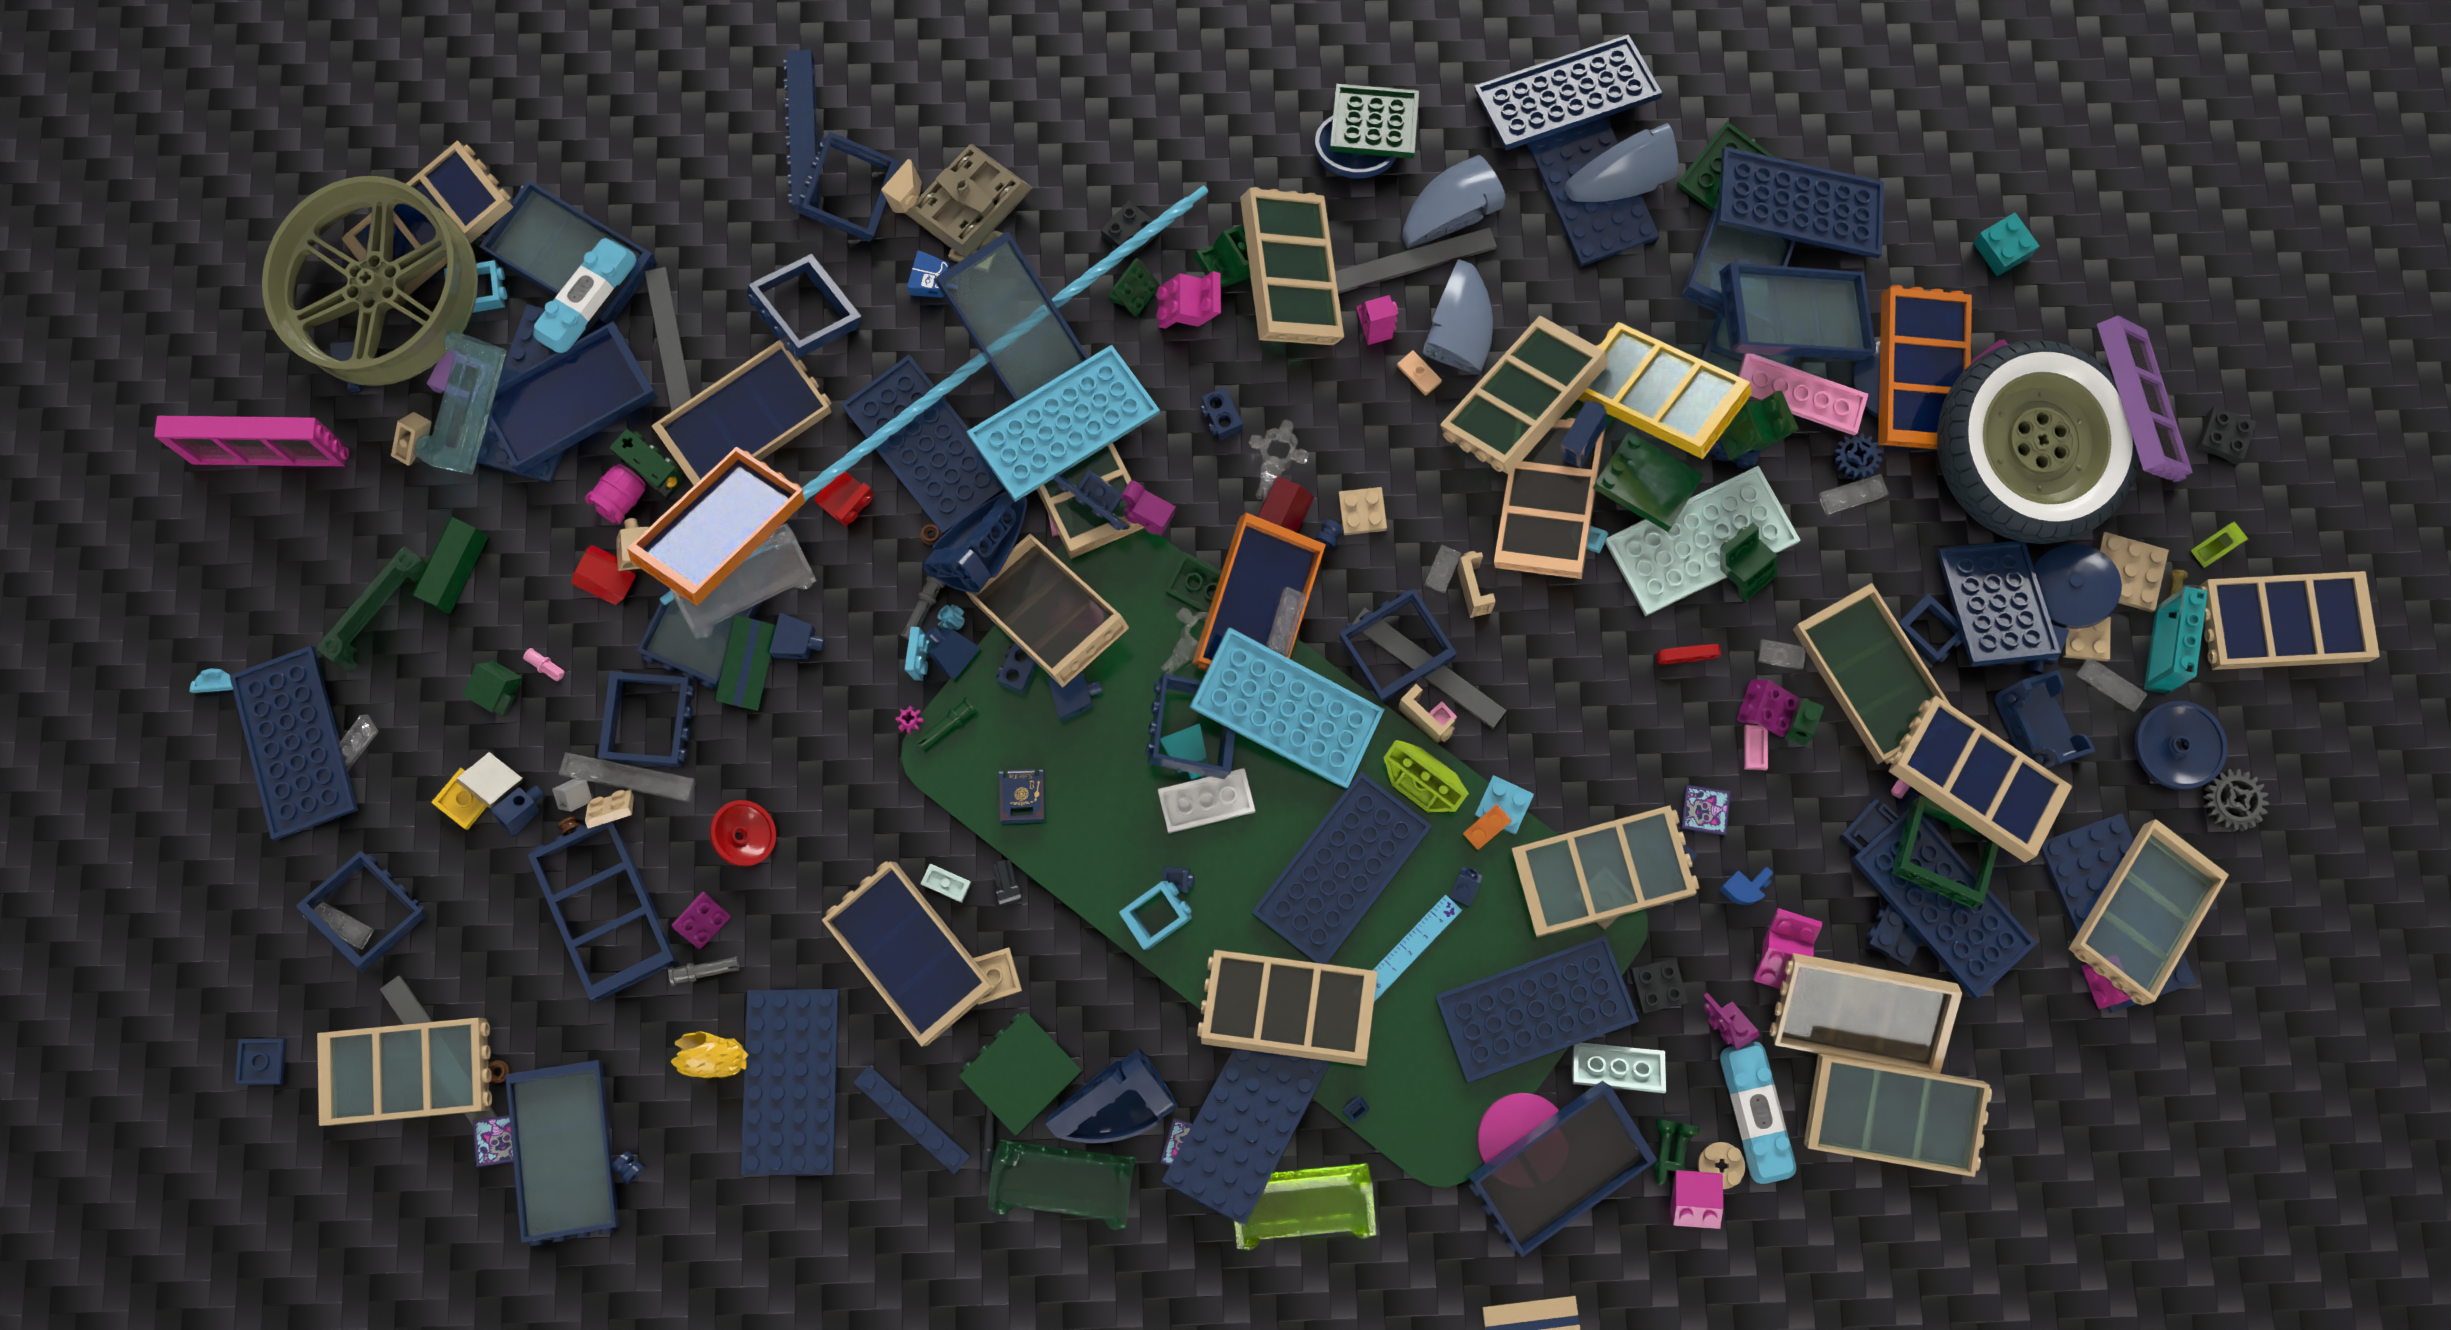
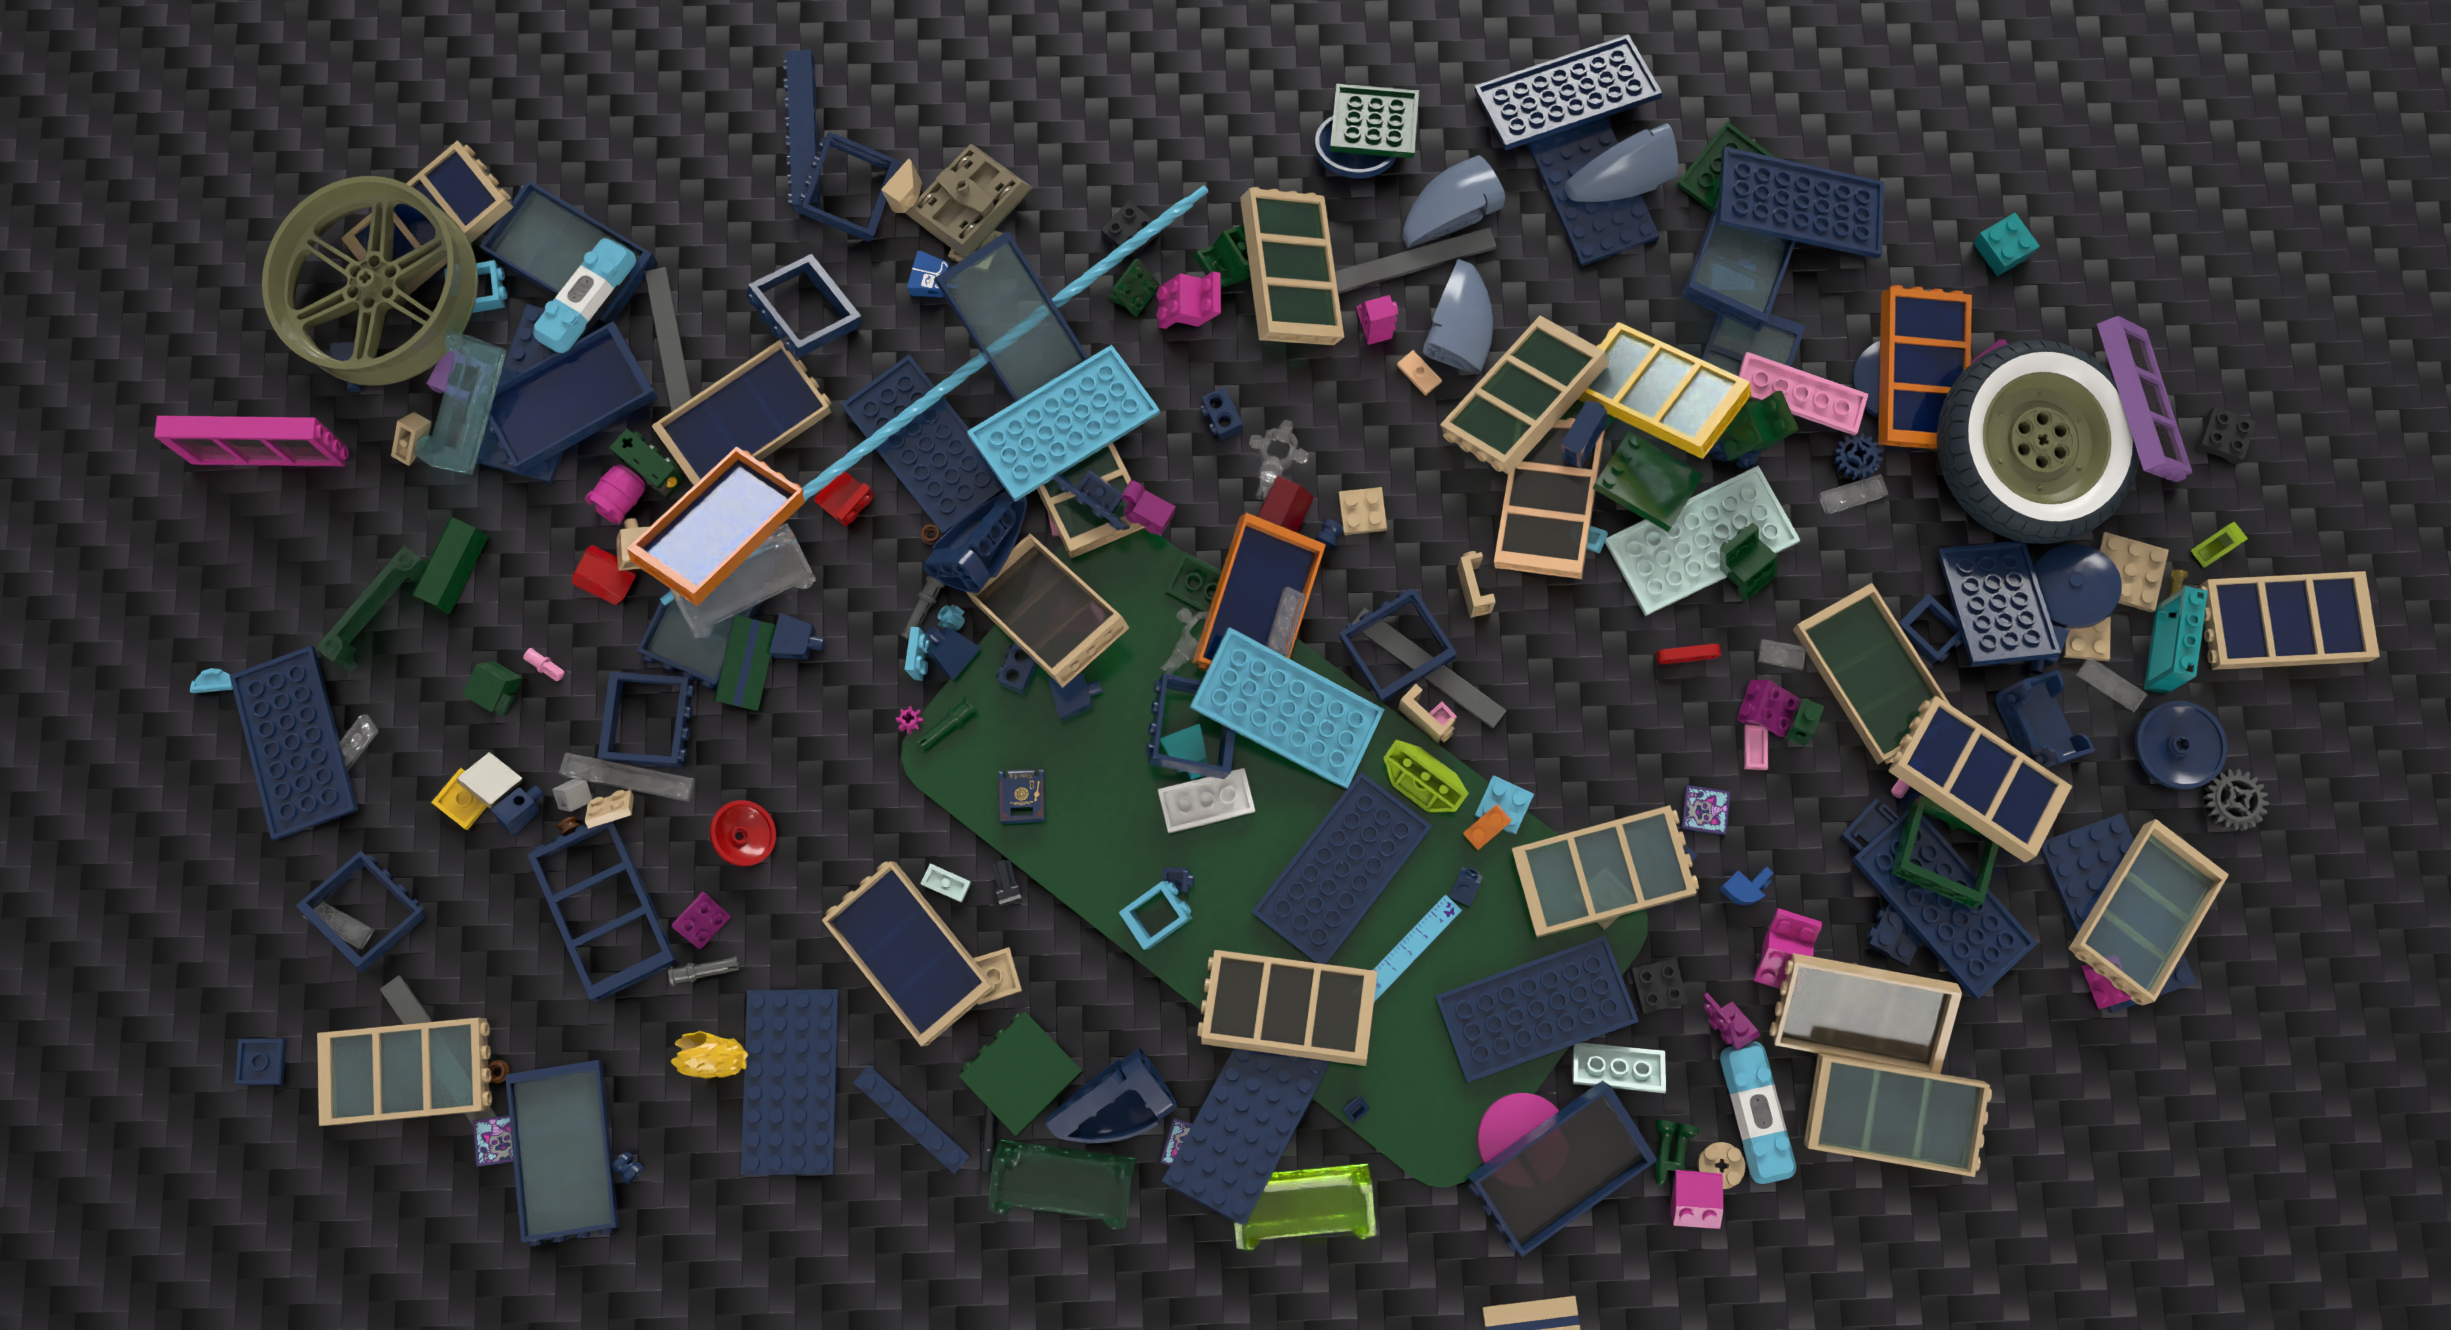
(1442, 569): clear plate -> none
(1797, 311): window -> none

